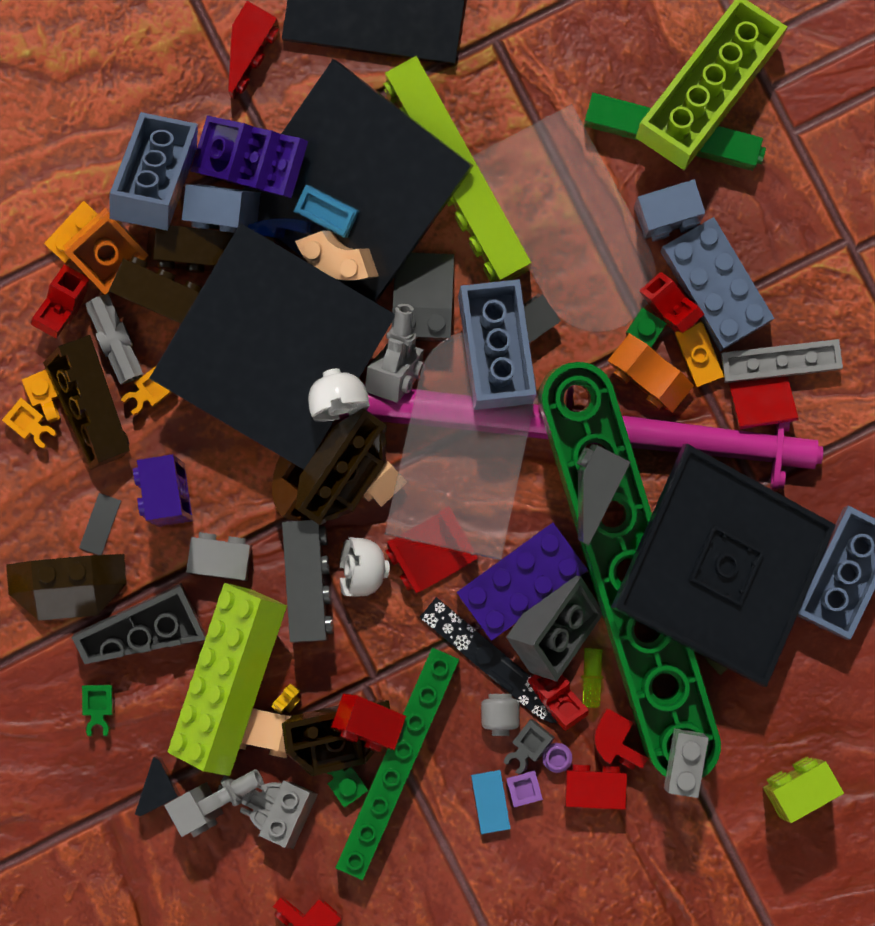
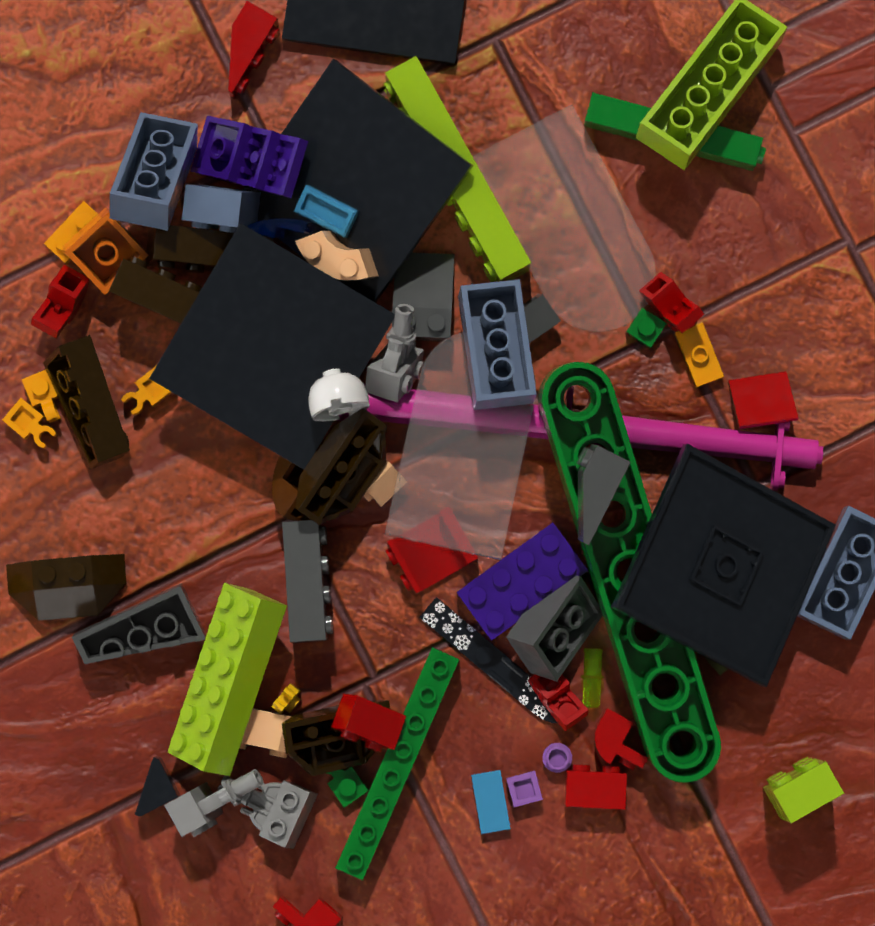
(97, 702): green plate -> none
(100, 524): dark grey sticker -> none
(114, 339): light grey piece -> none
(163, 490): dark purple brick -> none
(219, 558): light grey brick -> none
(363, 567): white cylinder -> none
(500, 714): light grey head -> none
(531, 743): dark grey plate -> none
(650, 373): orange brick -> none
(669, 210): sand blue brick -> none
(686, 763): light grey brick -> none
(717, 284): sand blue brick -> none
(781, 361): light grey plate -> none

